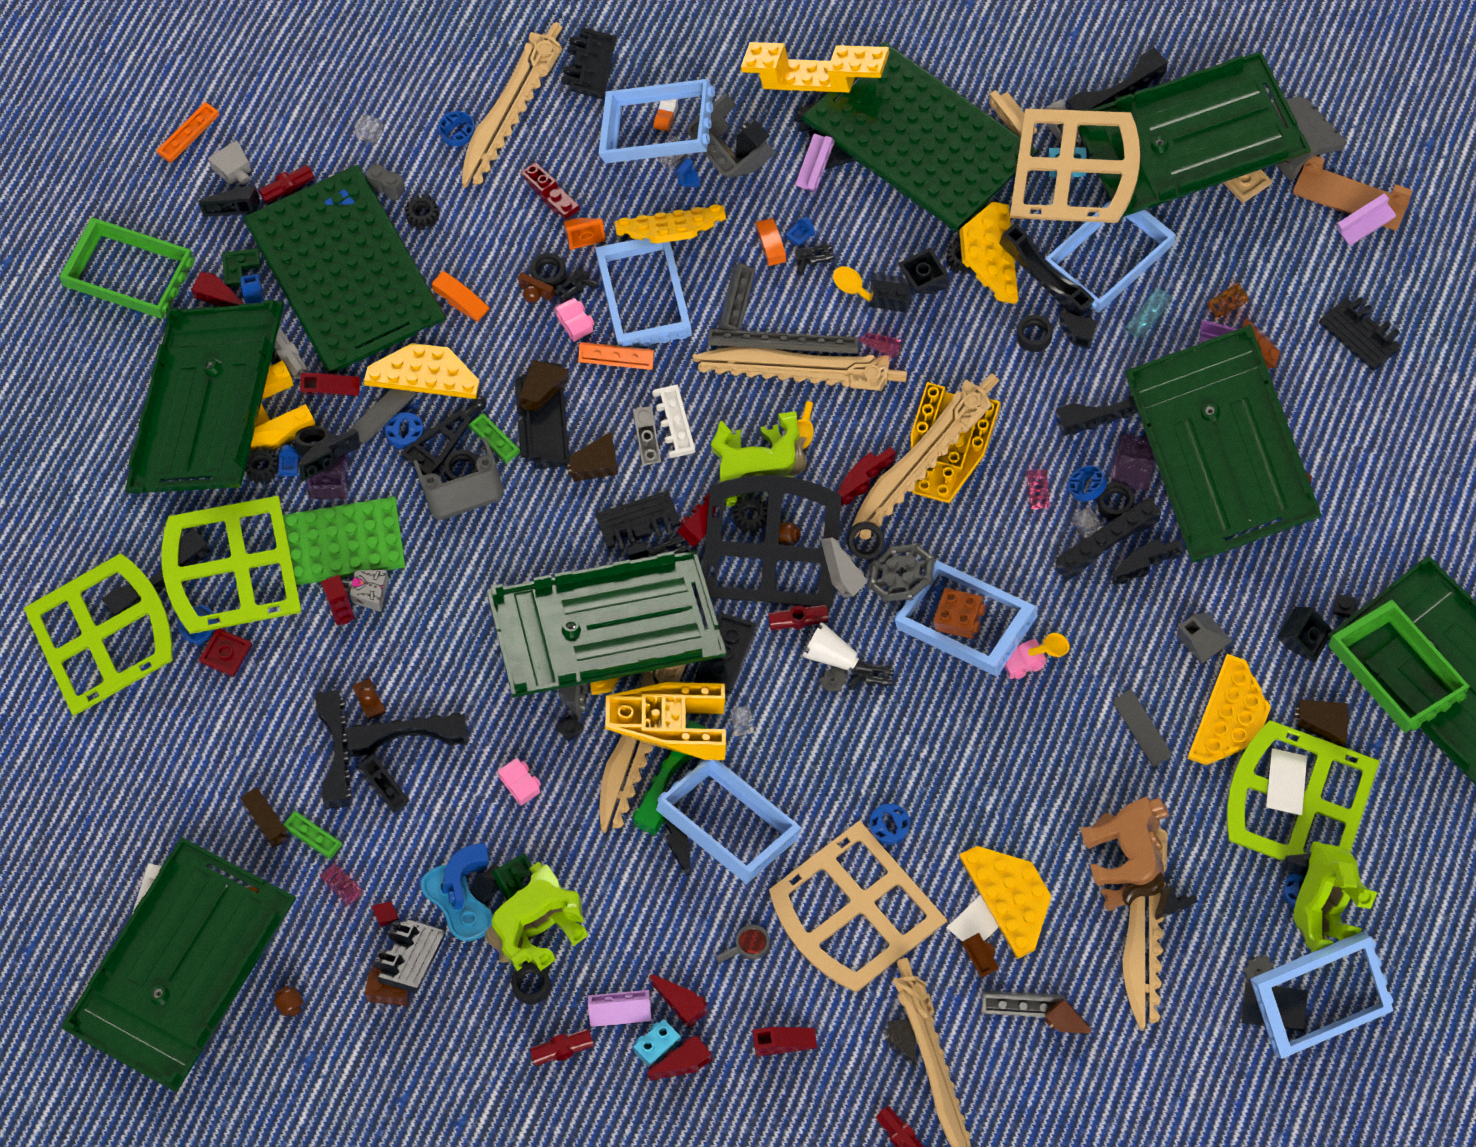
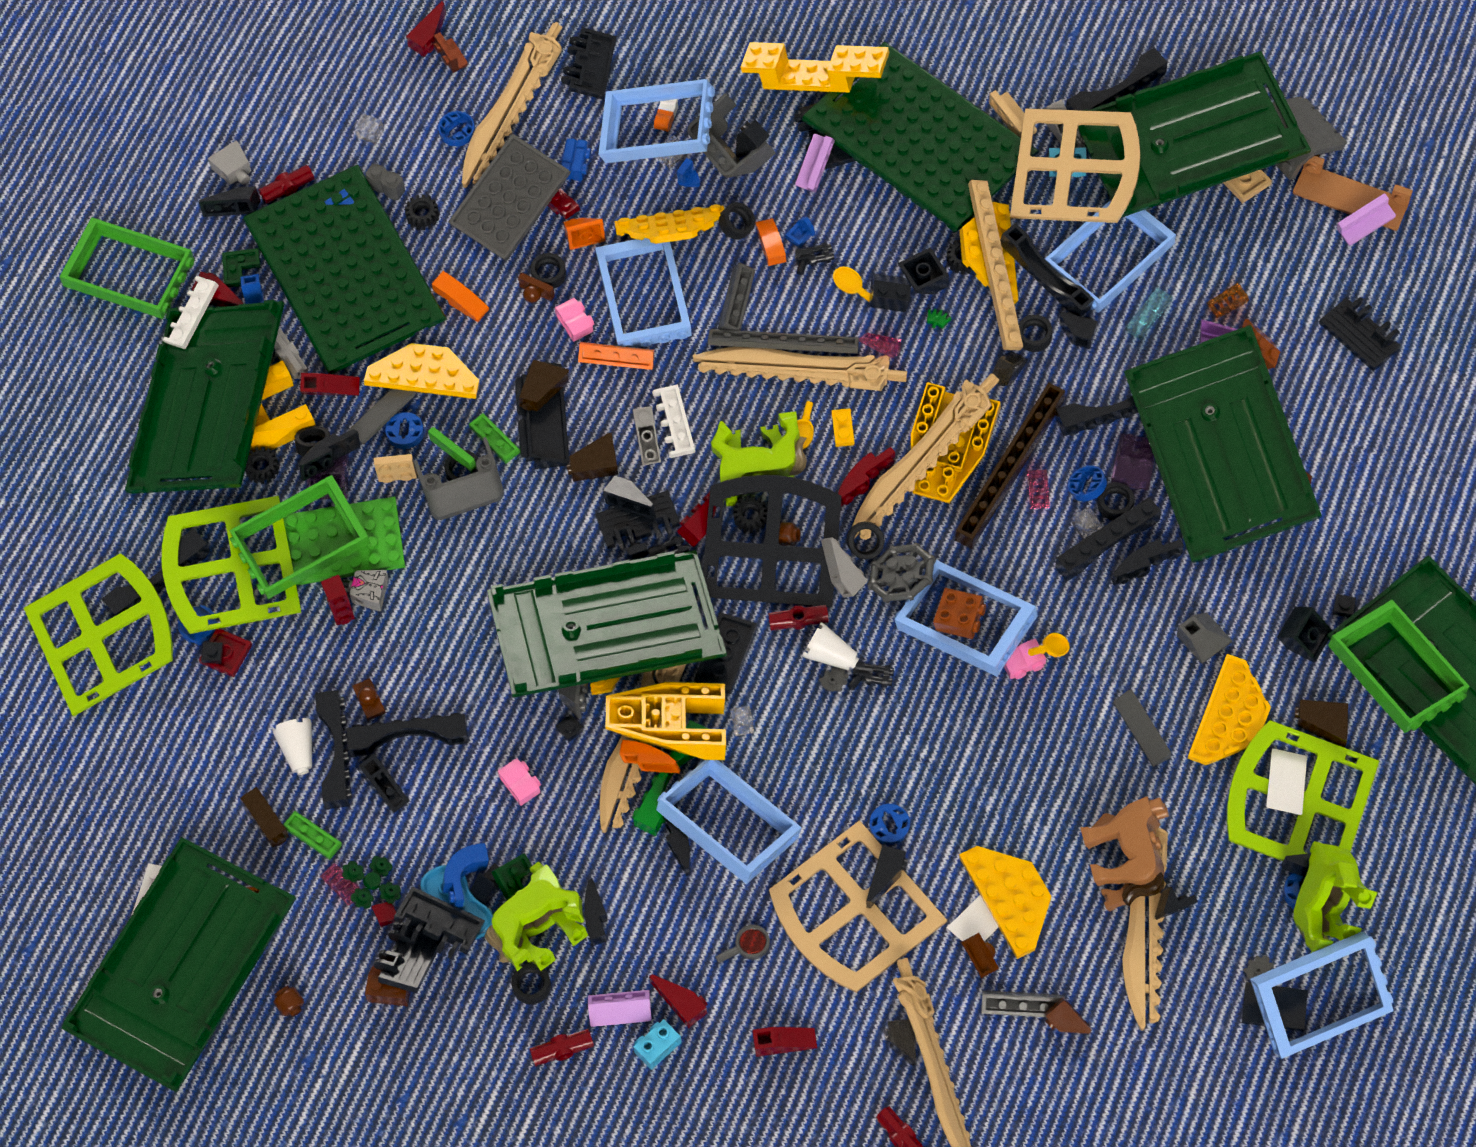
(187, 132): orange plate -> none
(192, 313): none -> white hinge
(212, 652): none -> black plate
(285, 508): none -> bright green window
(288, 461): blue tile -> none
(296, 744): none -> white cone
(371, 881): none -> dark green plant
(395, 468): none -> tan plate
(422, 36): none -> dark red slope
(428, 462): black plate -> none
(439, 919): none -> black hinge
(450, 53): none -> copper bracket
(452, 449): none -> bright green tile
(509, 197): none -> dark grey plate
(575, 158): none -> blue brick
(577, 280): black piece -> none
(594, 915): none -> black slope
(626, 496): none -> slope
(647, 757): none -> orange slope
(685, 1060): dark red slope -> none
(747, 216): none -> black tyre
(842, 427): none -> yellow plate
(887, 872): none -> black slope
(938, 319): none -> green piece
(995, 265): none -> tan plate
(1009, 368): none -> clear smoke slope
(1009, 466): none -> dark brown brick

